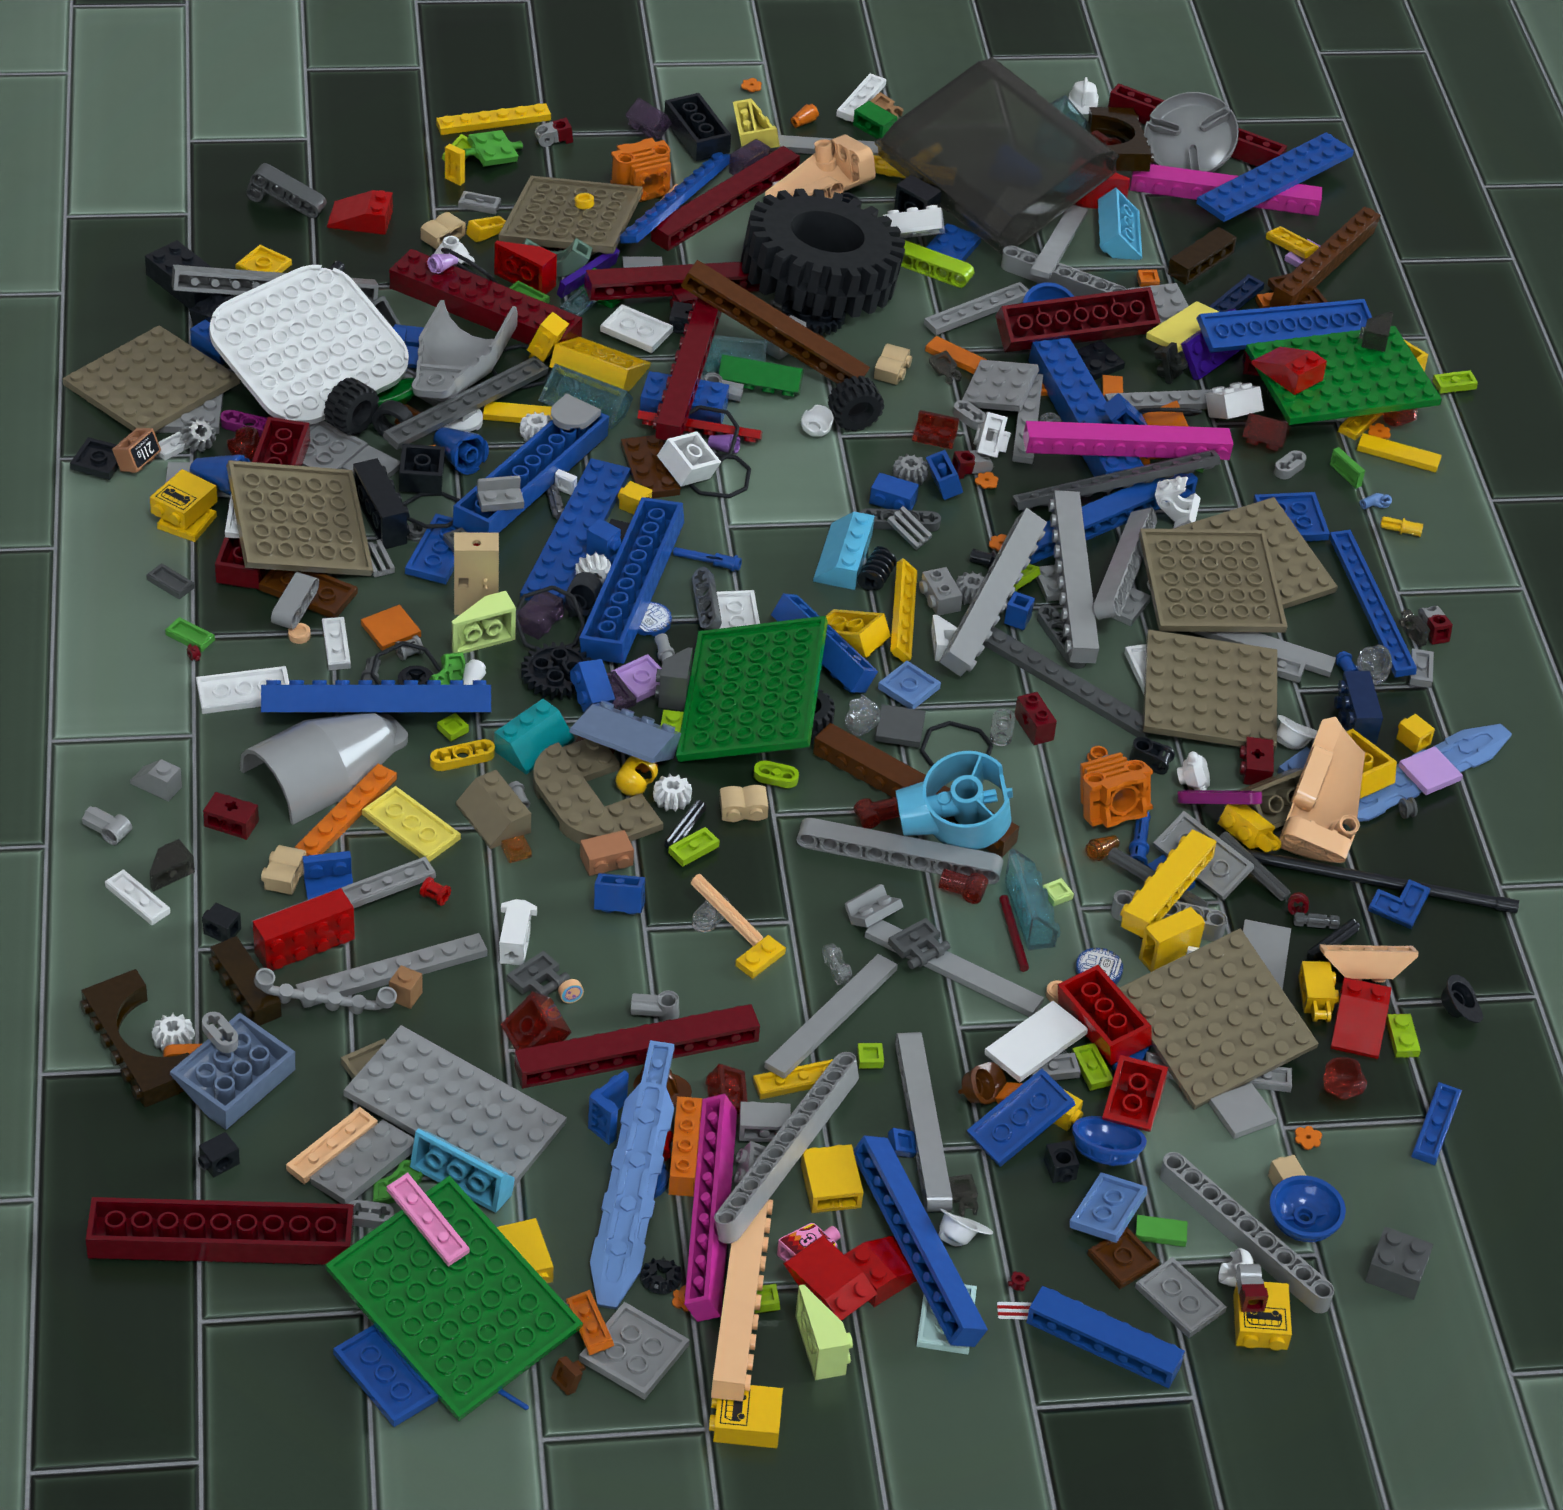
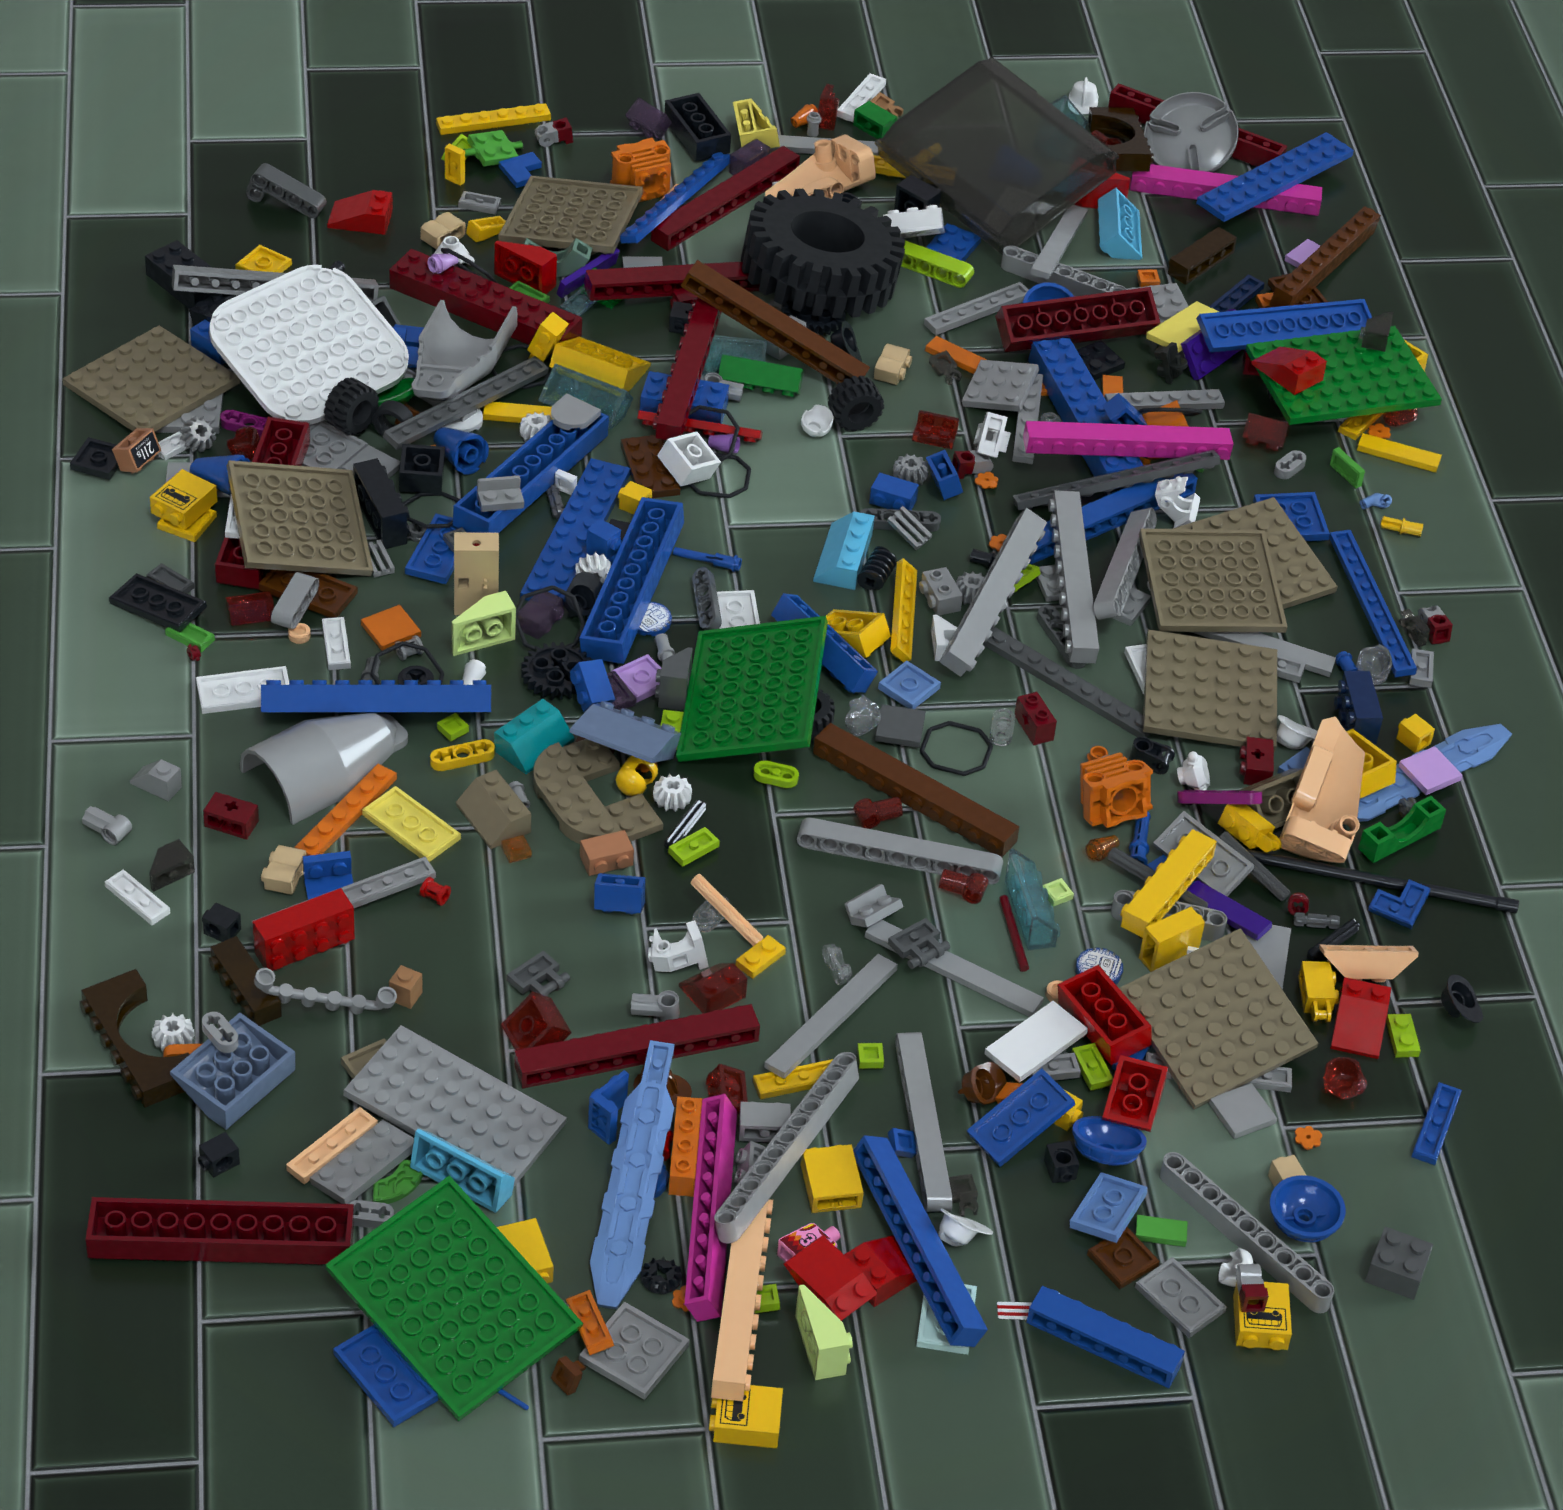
(158, 602): none -> black tile
(250, 608): none -> clear red bracket
(380, 972): light grey plate -> none
(428, 1219): bright pink tile -> none
(452, 668): bright green tile -> none
(515, 931): white piece -> none
(518, 168): none -> blue tile
(570, 991): light nougat tile -> none
(584, 201): yellow tile -> none
(636, 328): white plate -> none
(678, 954): none -> white tile
(716, 987): none -> clear red slope
(743, 803): tan brick -> none
(751, 85): orange plant -> none
(813, 124): none -> light grey pin
(828, 108): none -> clear red bracket
(846, 340): none -> black piece
(968, 414): light grey beam -> none
(978, 827): medium azure animal -> none
(1018, 1281): dark red piece -> none
(1019, 610): blue brick -> none
(1234, 401): white brick -> none
(1237, 914): none -> dark purple tile
(1291, 242): yellow tile -> none
(1421, 821): none -> green arch
(1455, 381): lime plate -> none

